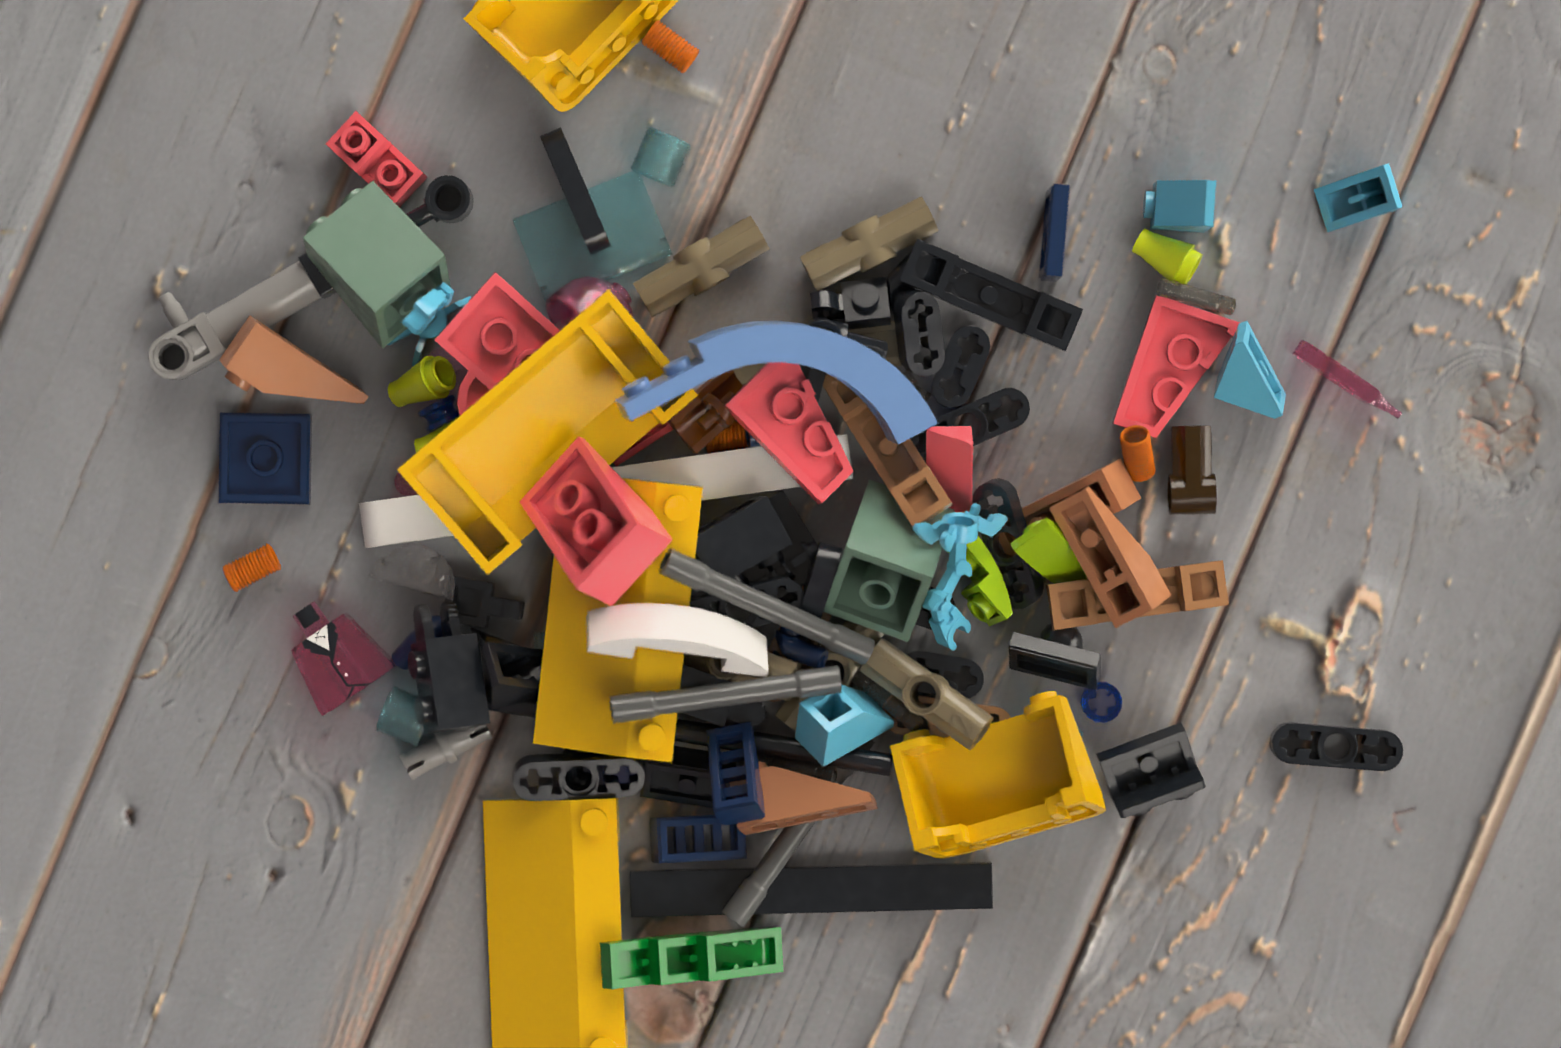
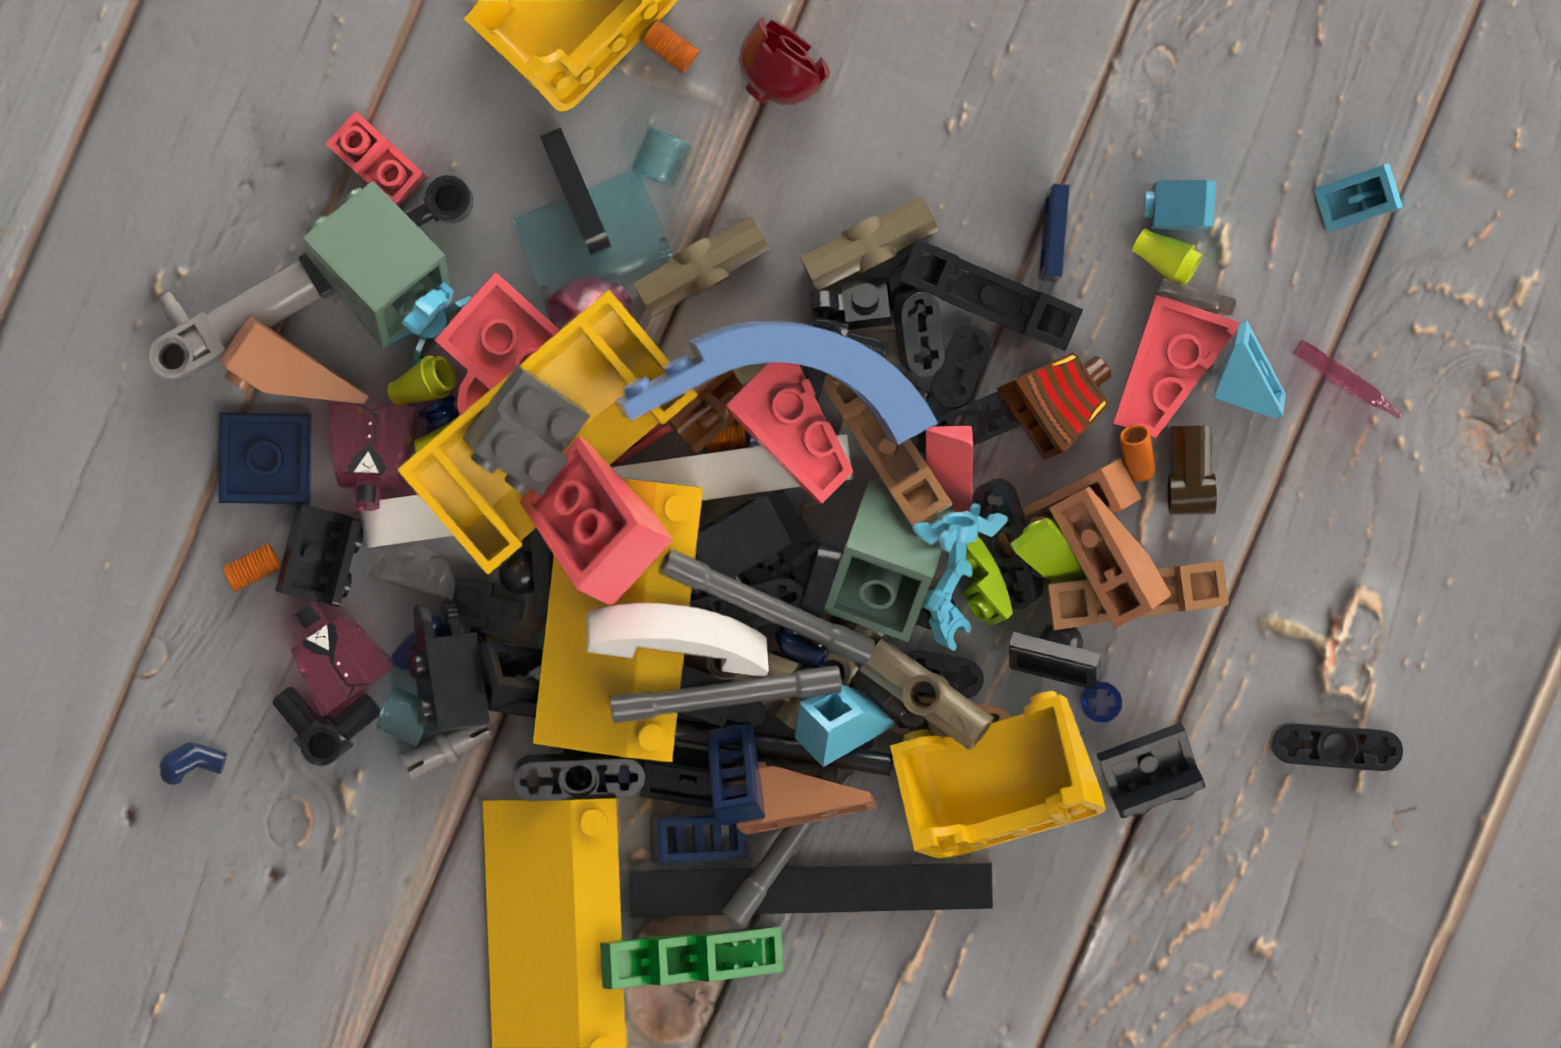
(188, 757): none -> dark blue arm
(319, 555): none -> black bracket
(341, 728): none -> black axle
(370, 447): none -> clear pink torso
(525, 432): none -> dark grey plate
(529, 572): none -> black tile
(778, 66): none -> dark red cylinder
(1057, 401): none -> reddish brown torso

